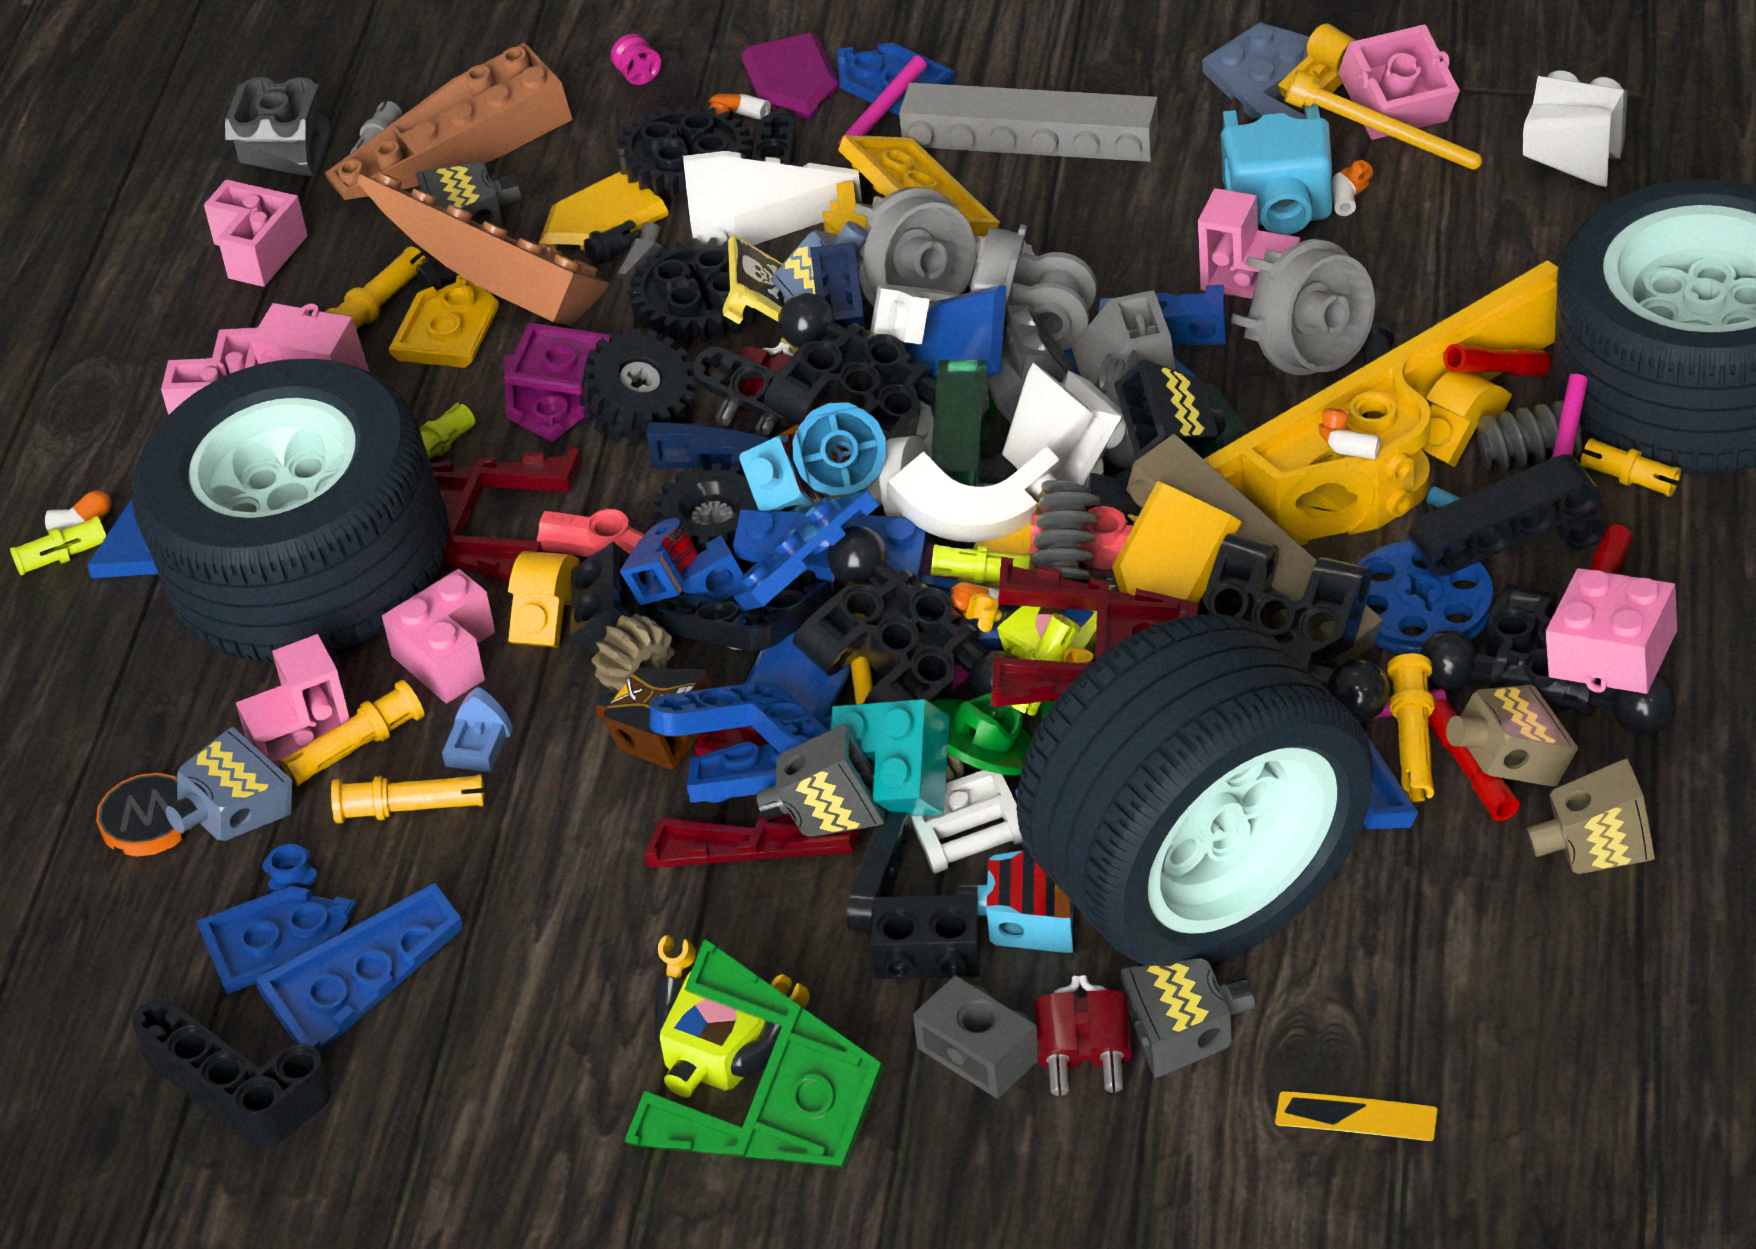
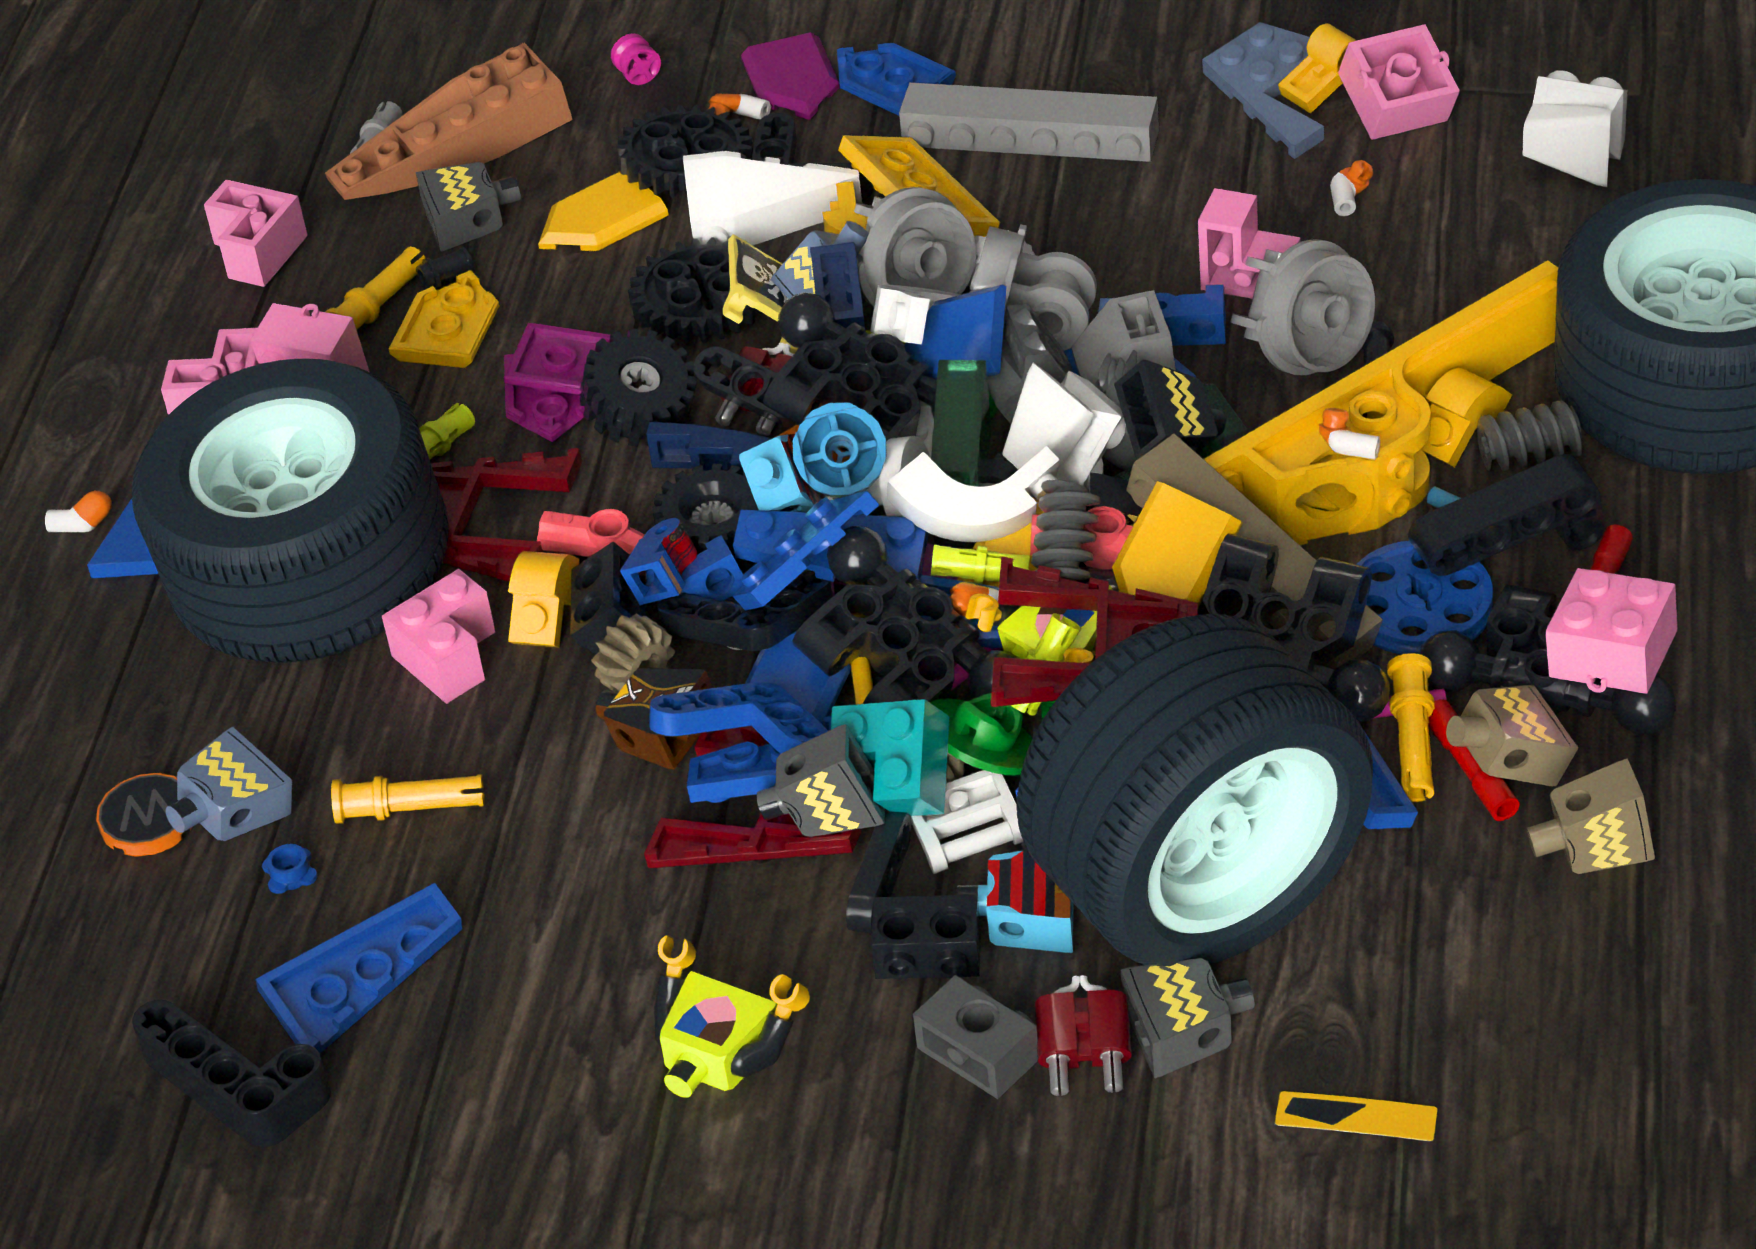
(28, 556): neon yellow pin -> none
(270, 932): blue tile -> none
(279, 125): dark grey piece -> none
(300, 708): bright pink brick -> none
(371, 723): yellow pin -> none
(477, 733): medium blue tile -> none
(484, 254): nougat wedge -> none
(603, 245): black pin -> none
(639, 250): flat silver bar -> none
(808, 1095): green wing -> none
(887, 98): dark pink piece -> none
(1281, 163): medium azure piece -> none
(1307, 92): yellow piece -> none
(1481, 359): red piece -> none
(1570, 415): dark pink piece -> none
(1630, 467): yellow pin -> none

